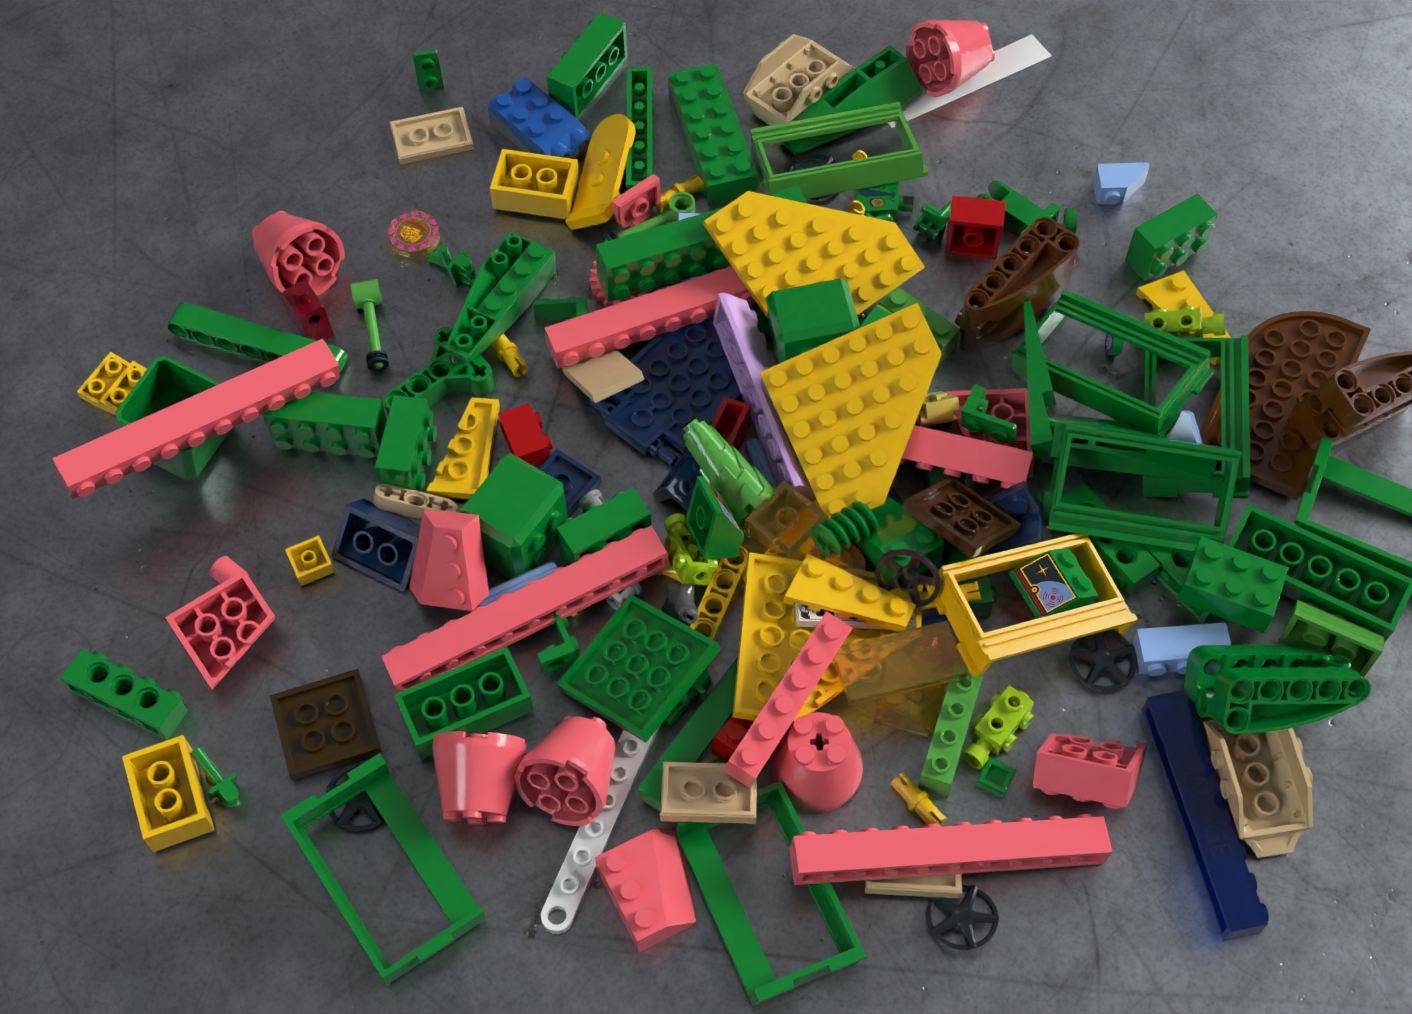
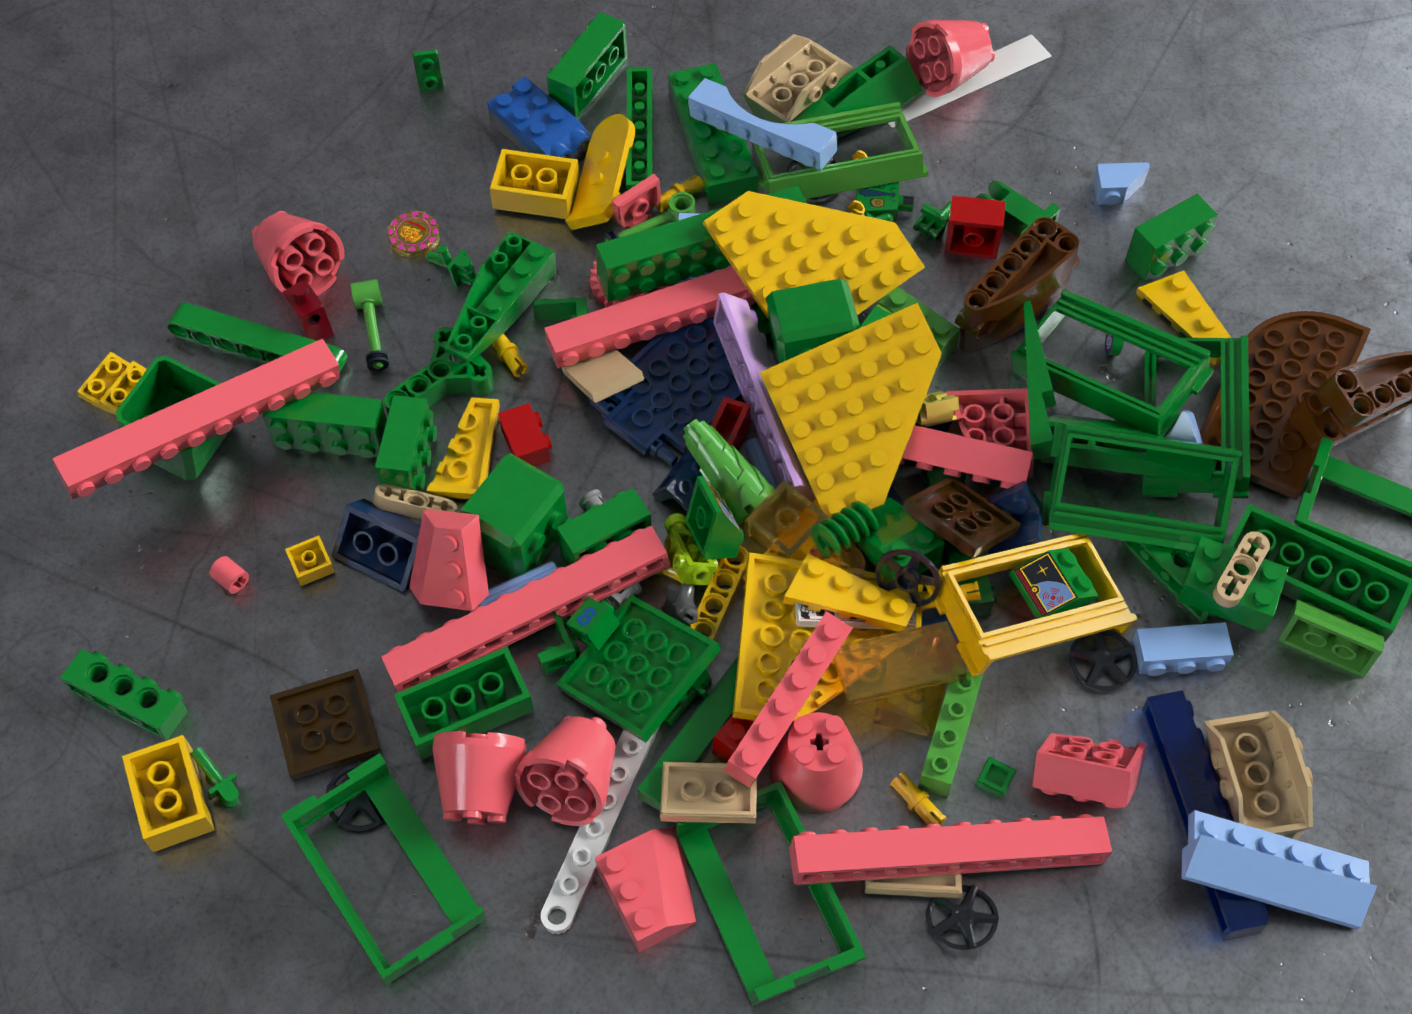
(221, 625): coral wedge -> none
(431, 135): tan tile -> none
(575, 477): dark blue tile -> none
(593, 622): none -> green brick
(801, 142): none -> light blue arch
(975, 419): green bracket -> none
(1009, 712): lime brick -> none
(1070, 219): green tile -> none
(1141, 565): green brick -> none
(1186, 320): lime brick -> none
(1241, 581): none -> tan beam
(1270, 695): green panel -> none
(1276, 870): none -> light blue slope

